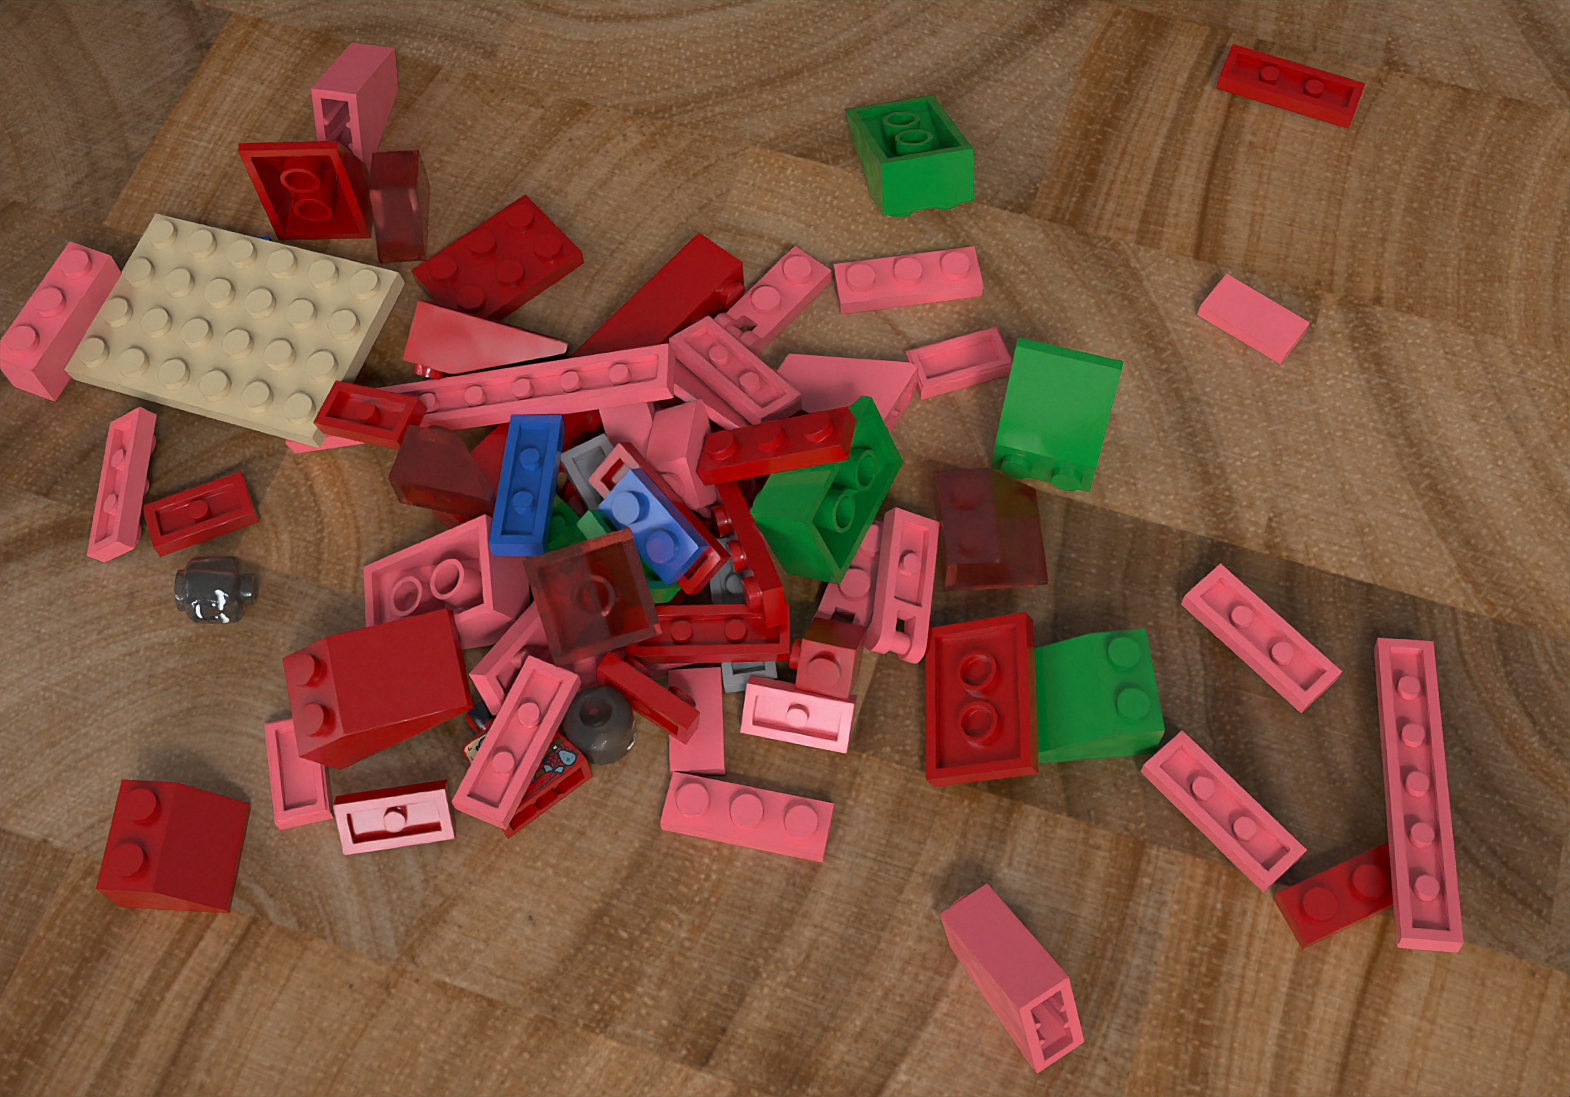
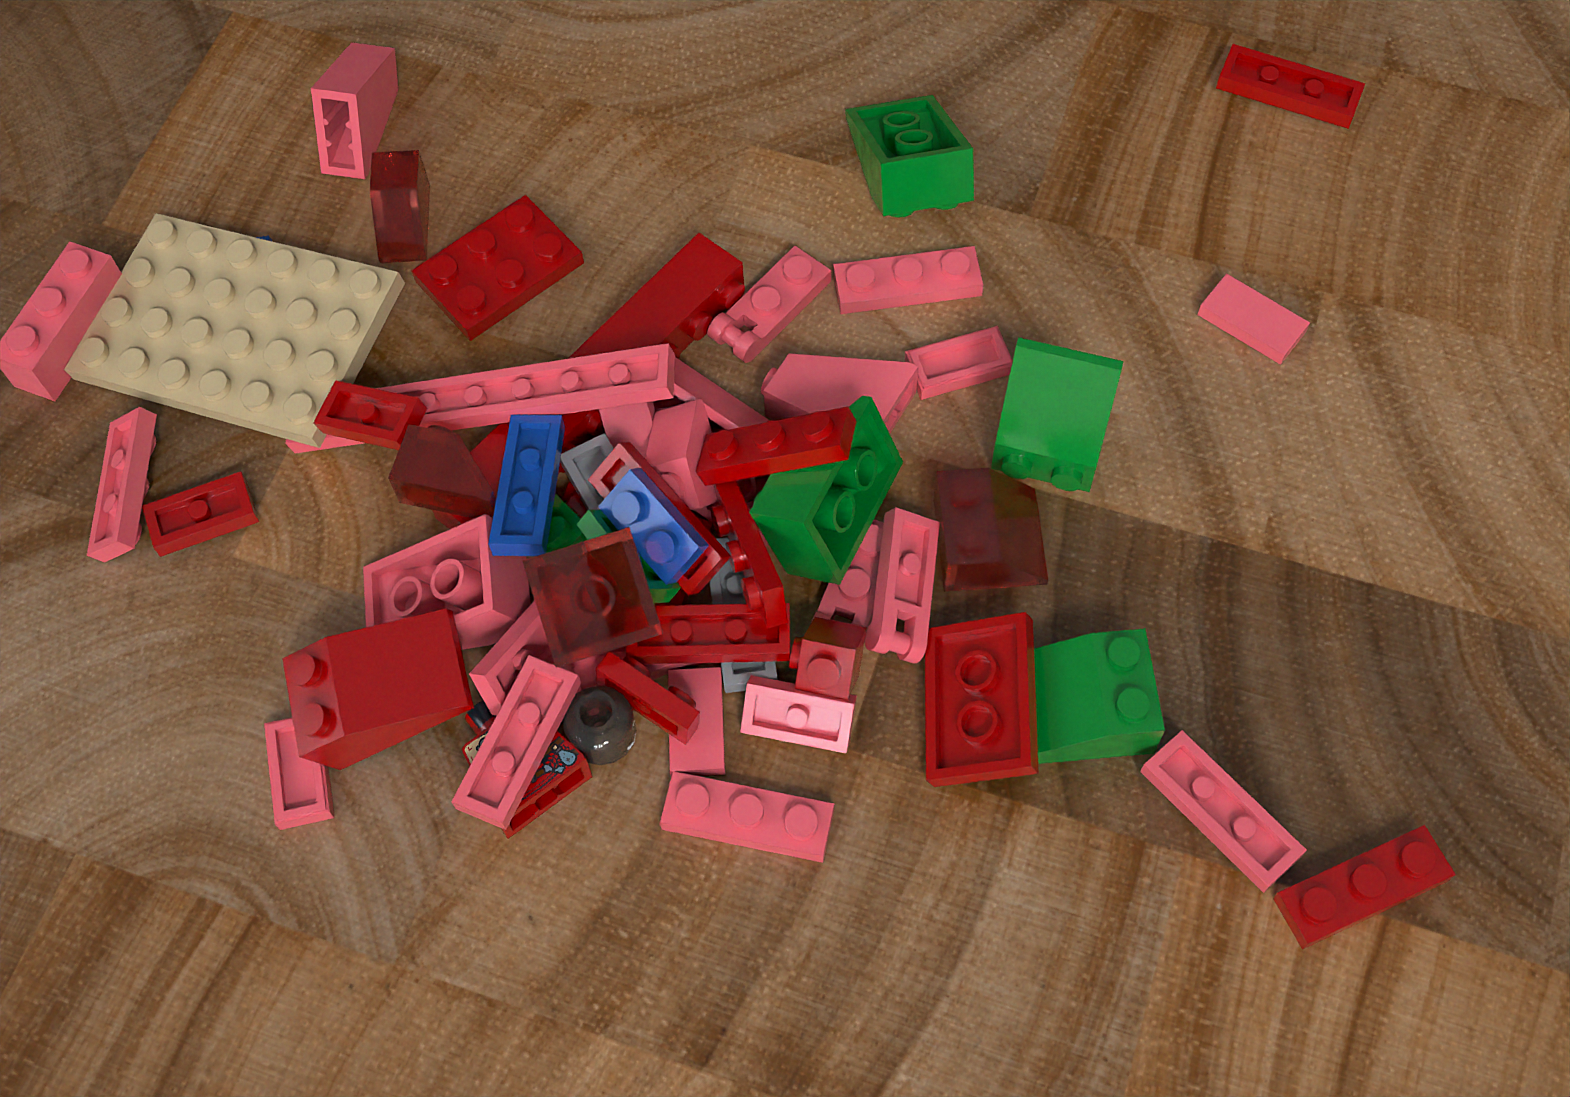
(173, 848): red slope -> none
(215, 589): clear smoke head -> none
(311, 189): red slope -> none
(394, 817): plate -> none
(458, 342): slope -> none
(735, 372): coral plate -> none
(1014, 976): coral slope -> none
(1261, 638): coral plate -> none
(1417, 797): coral plate -> none

